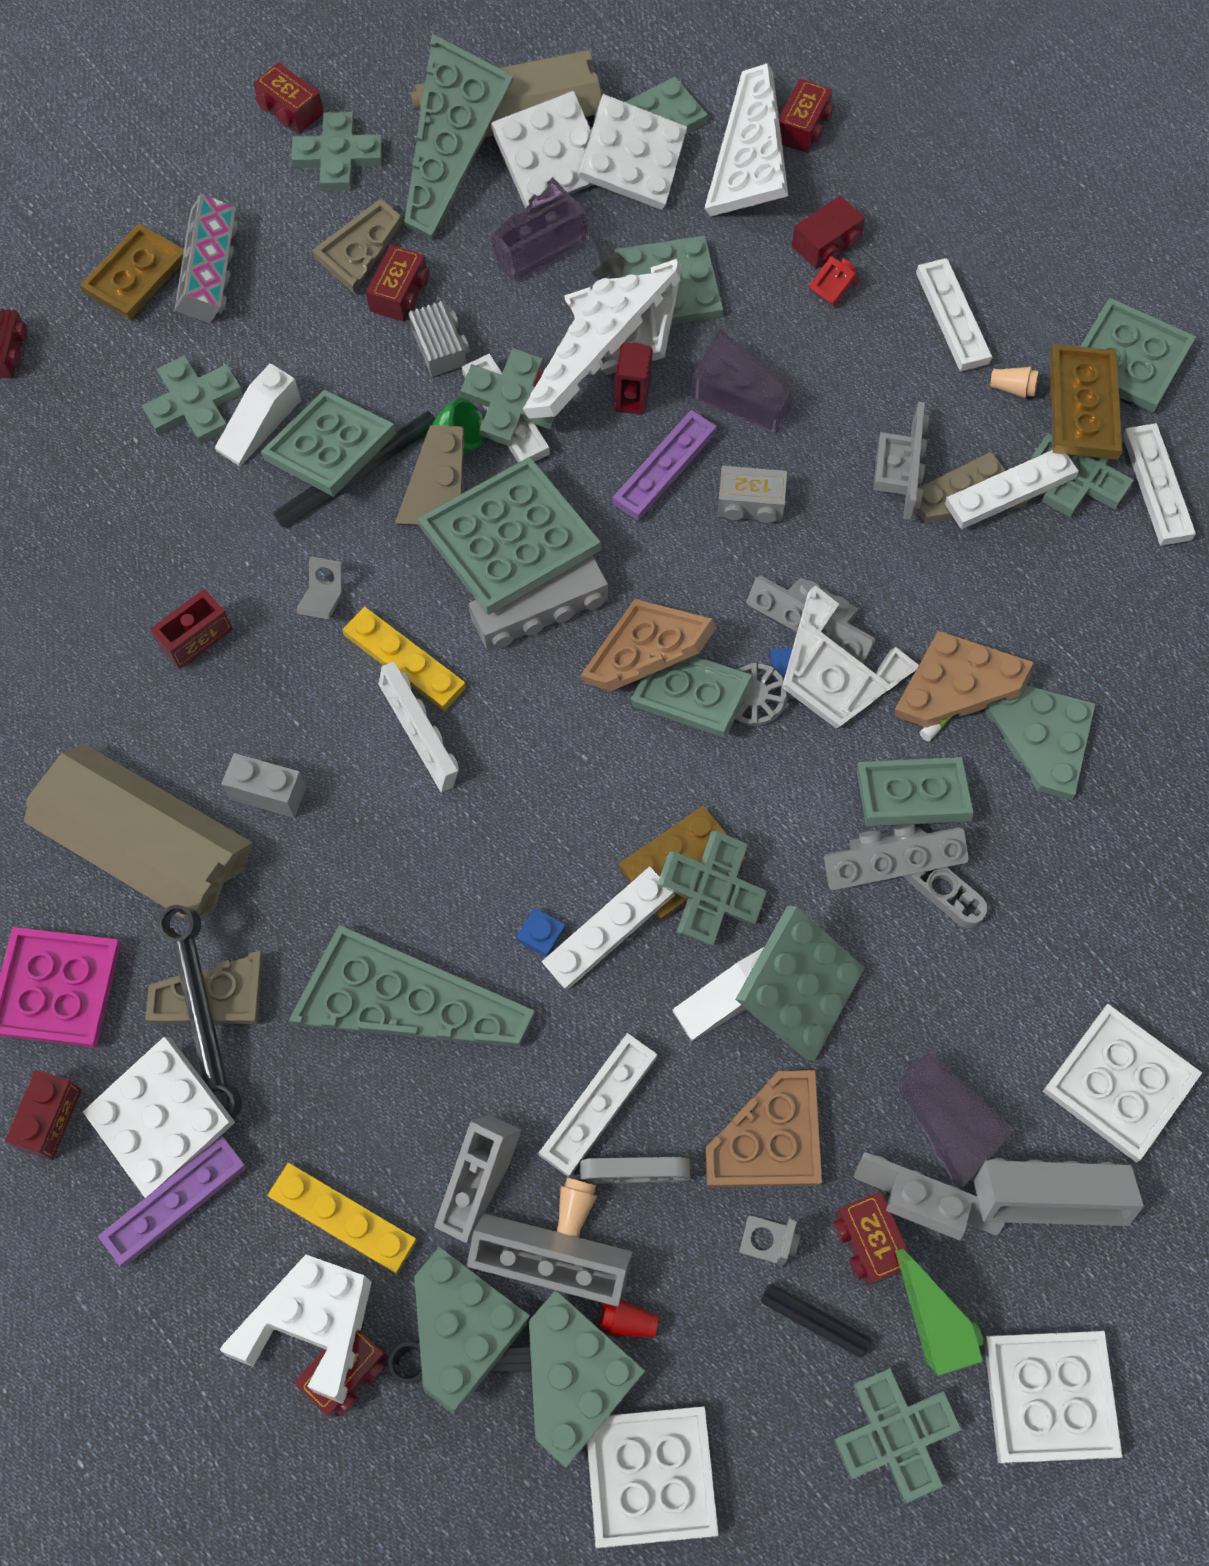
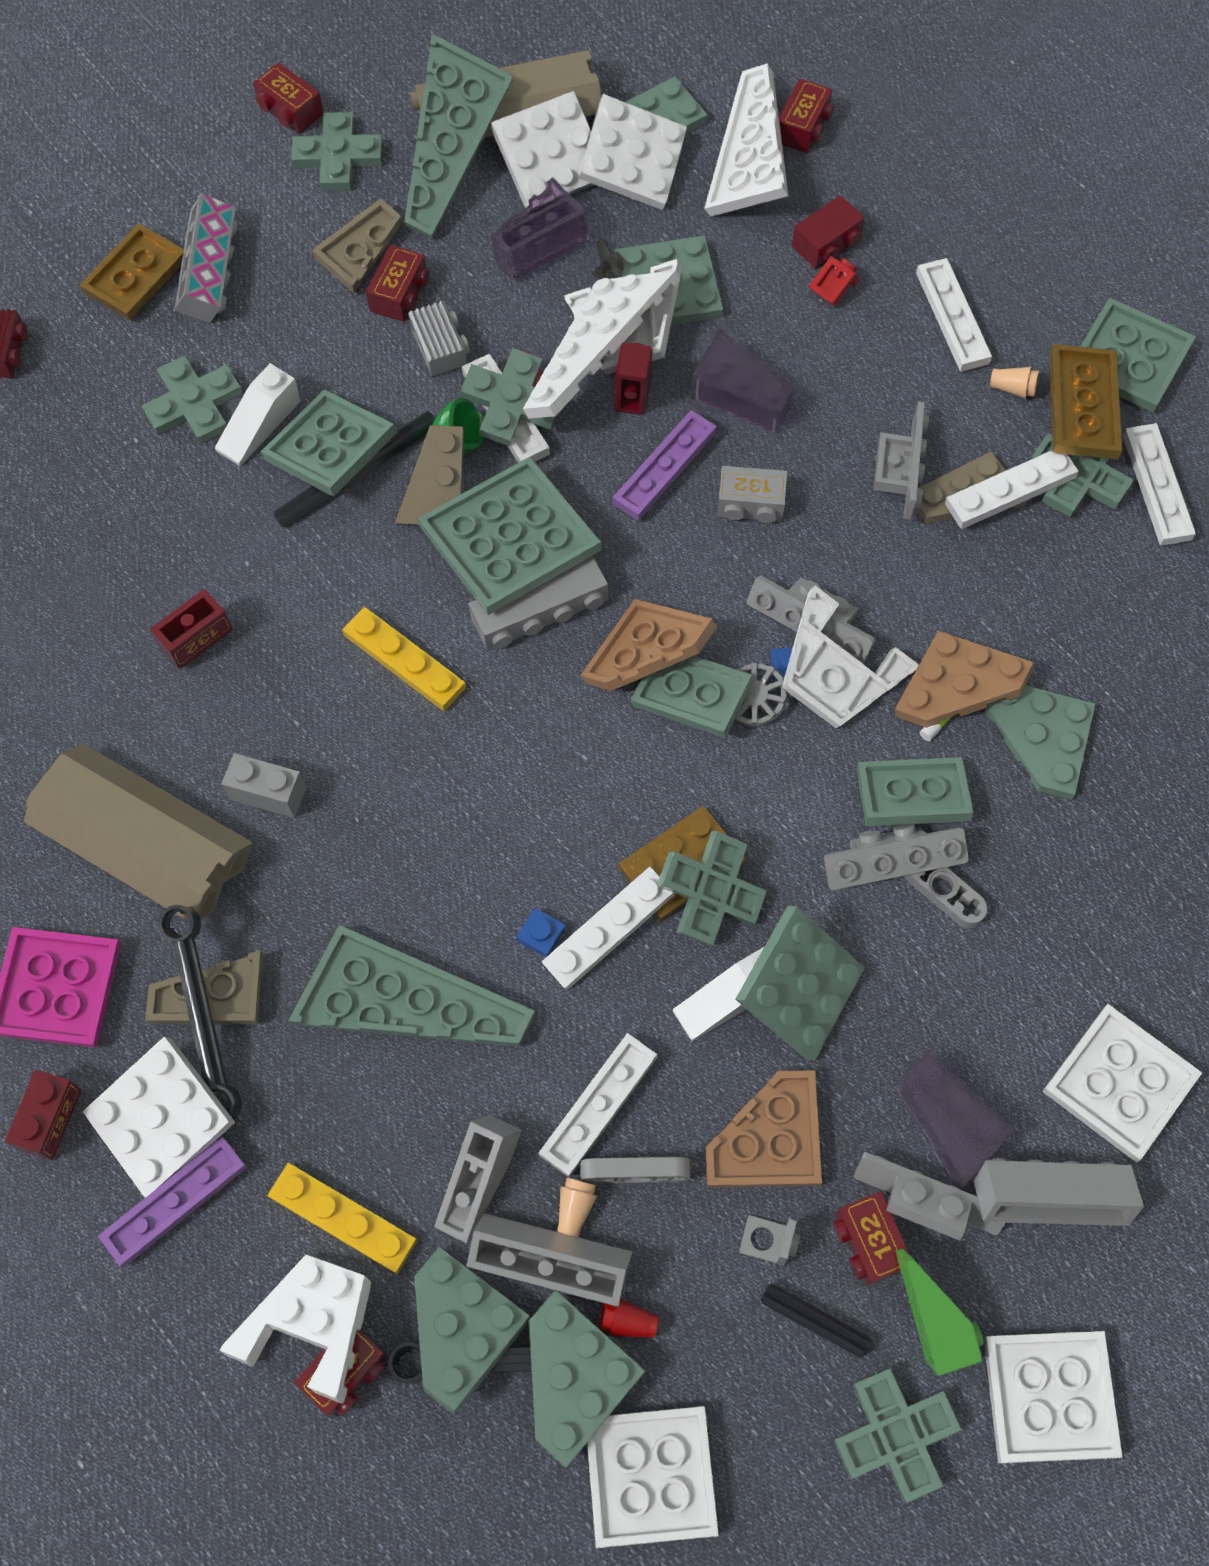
(322, 596): light grey bracket -> none
(414, 720): white plate -> none

